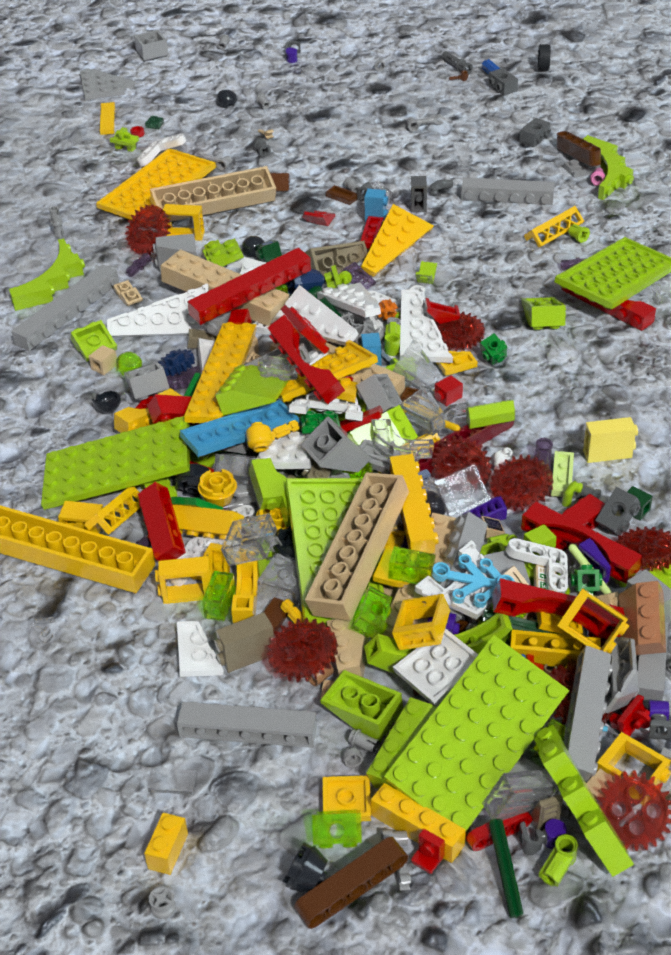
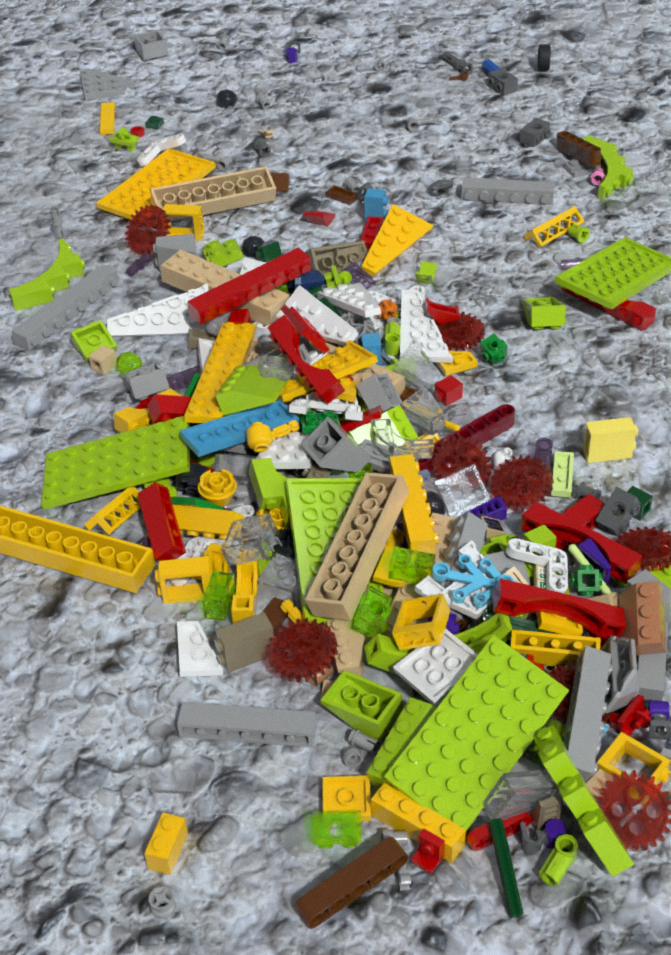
(79, 513): yellow brick -> none
(107, 401): black hair -> none
(127, 293): tan slope -> none
(177, 362): dark blue gear -> none
(306, 869): black cone -> none
(418, 194): dark grey brick -> none
(490, 414): lime piece -> none
(573, 487): lime arm -> none
(620, 629): yellow window -> none

